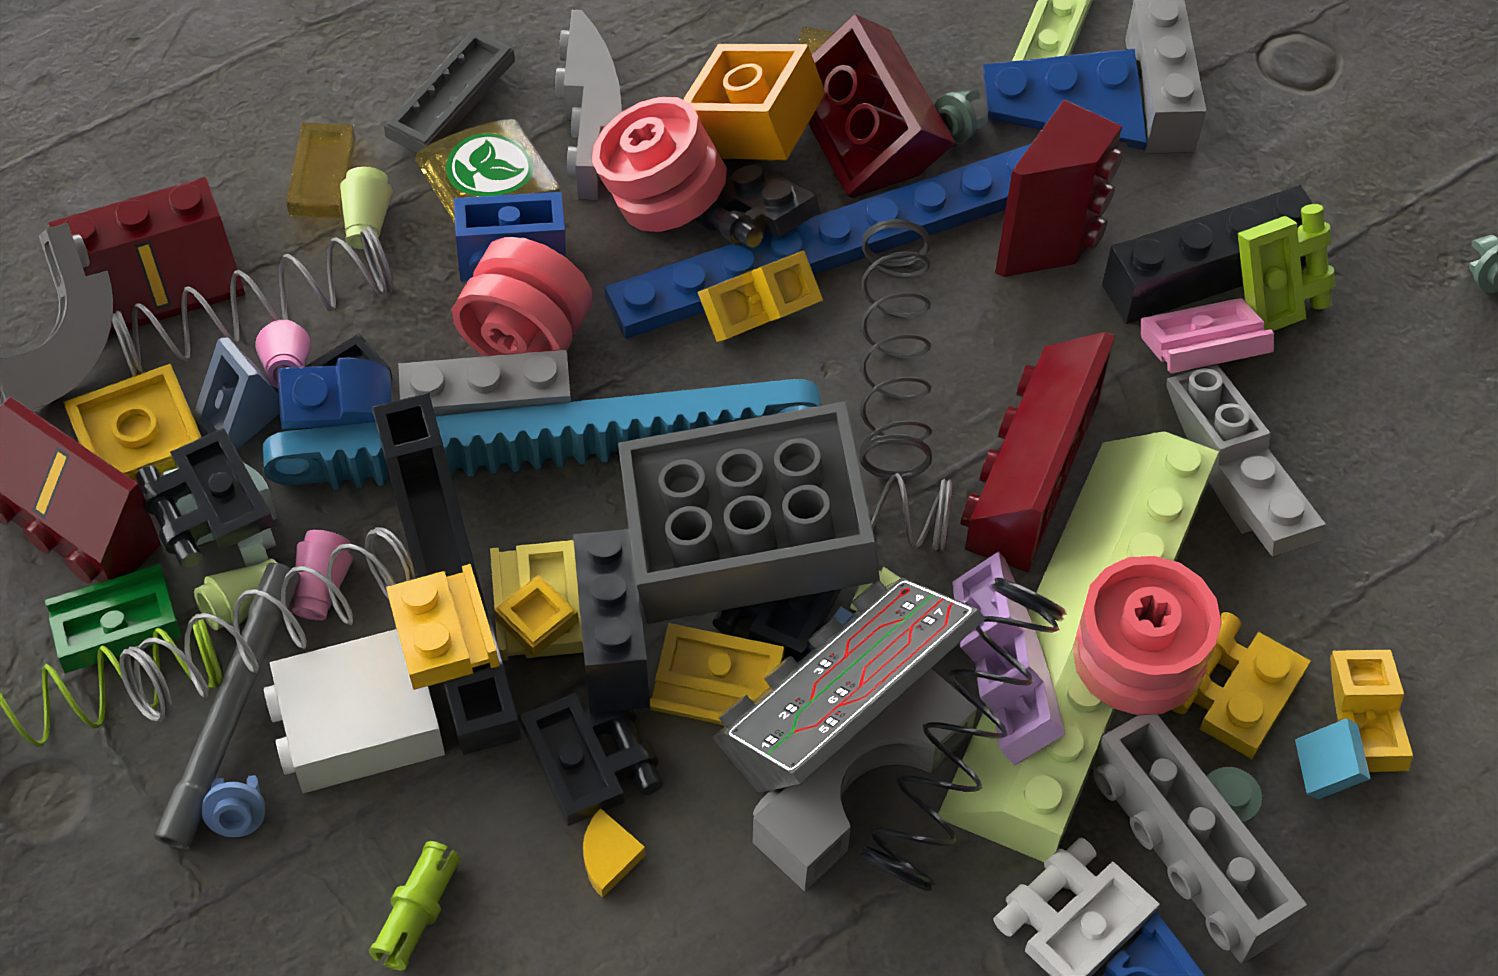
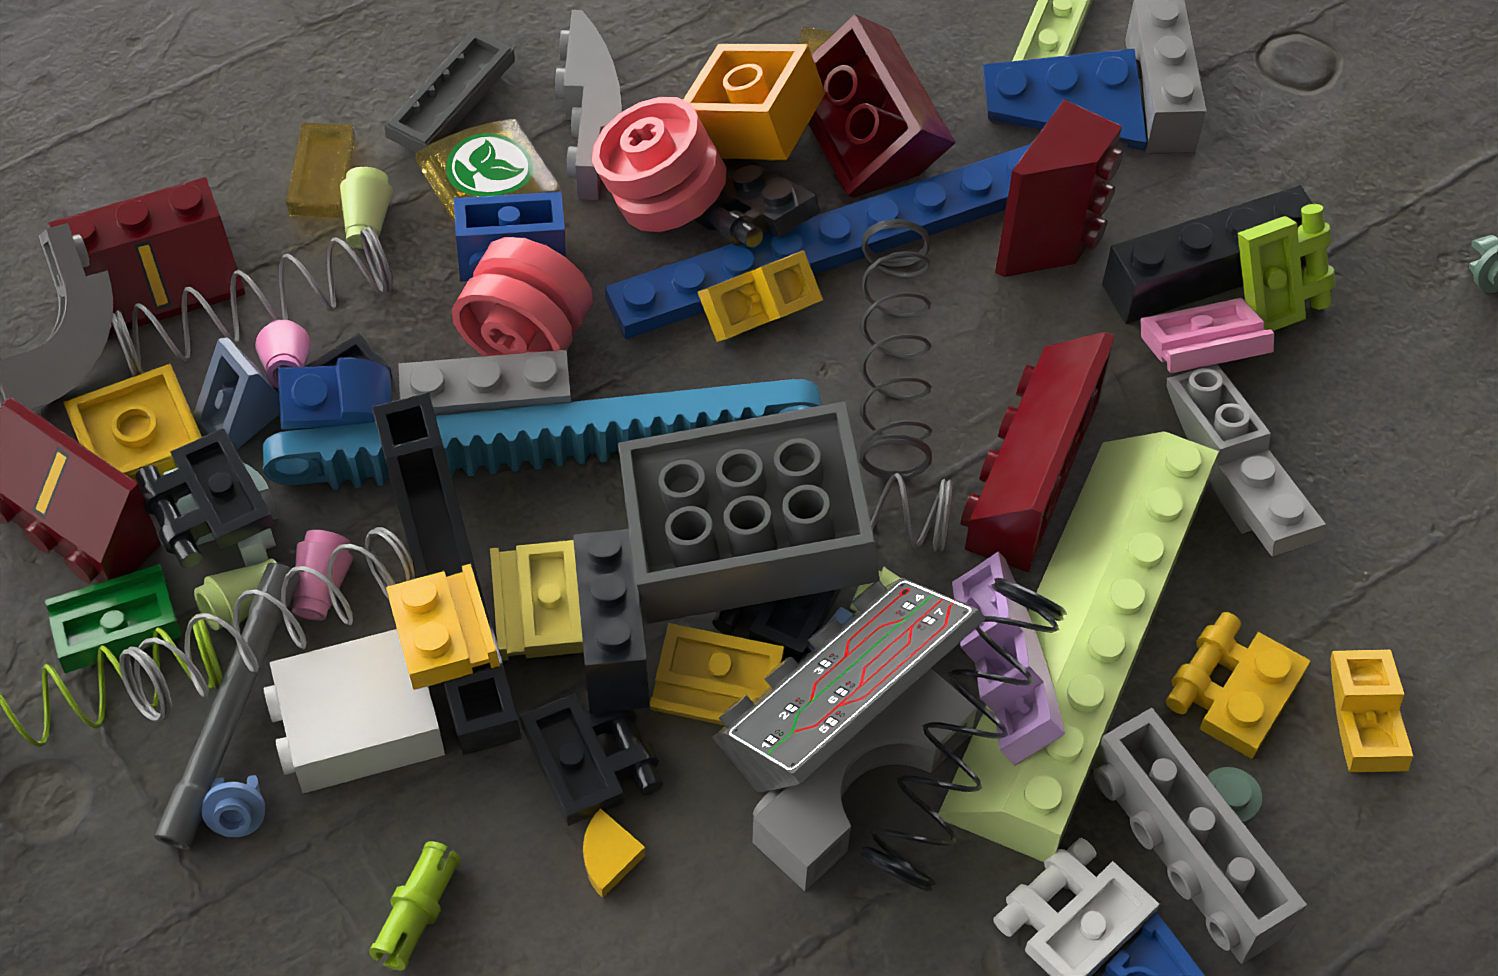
(536, 615): yellow tile -> none
(959, 114): sand green plate -> none
(1146, 635): coral wheel -> none
(1332, 759): medium azure tile -> none

